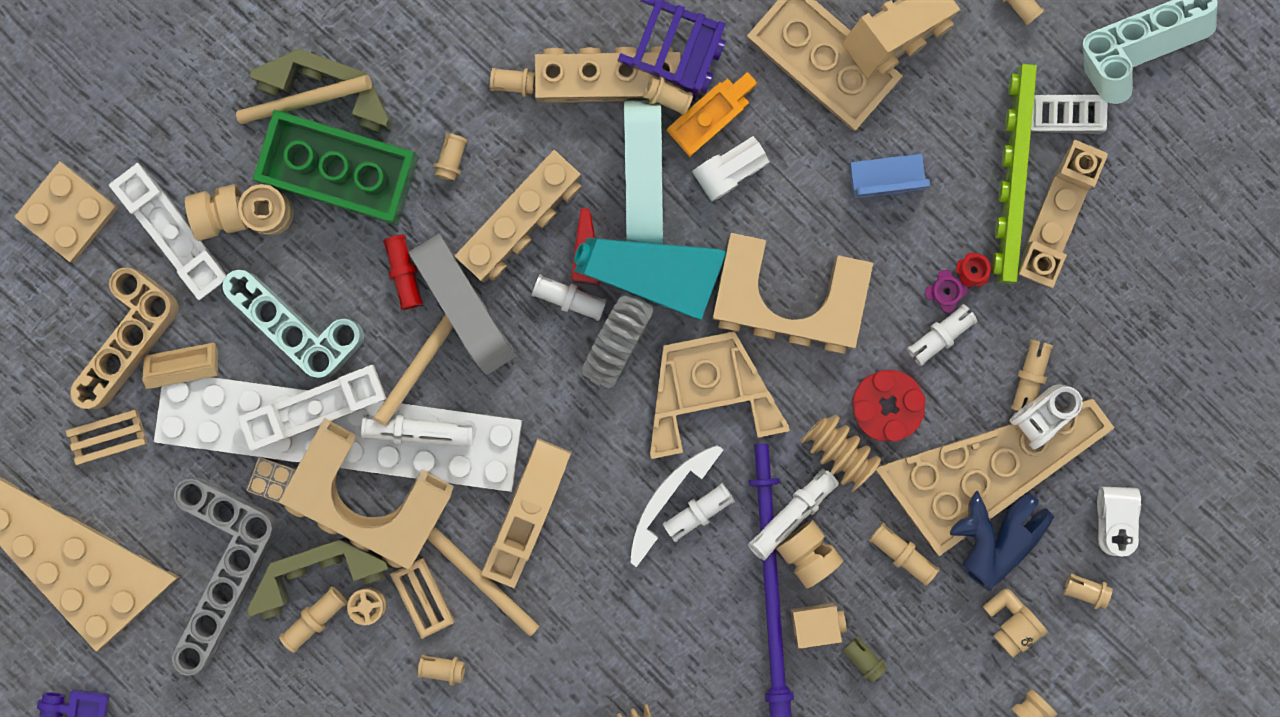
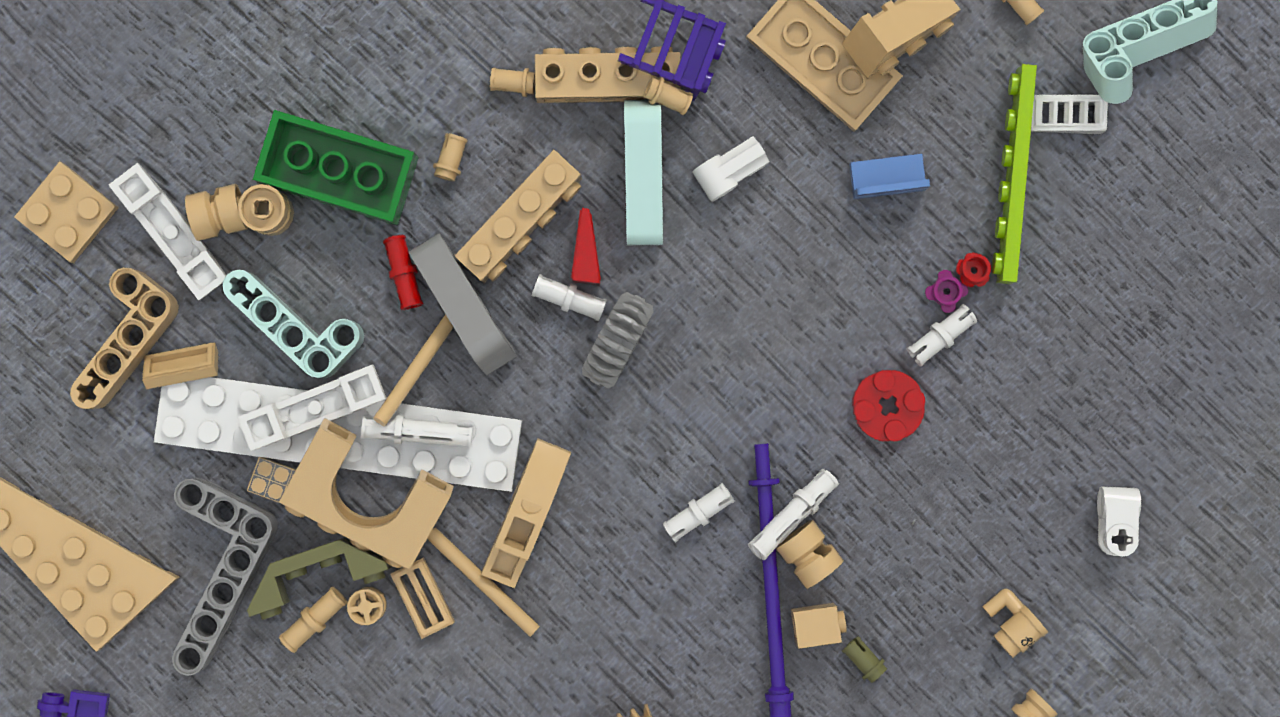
(77, 445): tan tile -> none
(282, 72): olive slope -> none
(304, 99): tan bar -> none
(441, 669): tan pin -> none
(644, 537): white slope -> none
(659, 273): teal slope -> none
(707, 376): tan wing -> none
(711, 114): light orange hinge -> none
(834, 323): tan arch -> none
(841, 451): tan piece -> none
(904, 554): tan pin -> none
(994, 559): dark blue piece -> none
(997, 463): tan wing -> none
(1032, 374): tan pin -> none
(1045, 415): white piece -> none
(1058, 213): tan slope -> none
(1088, 591): tan pin -> none

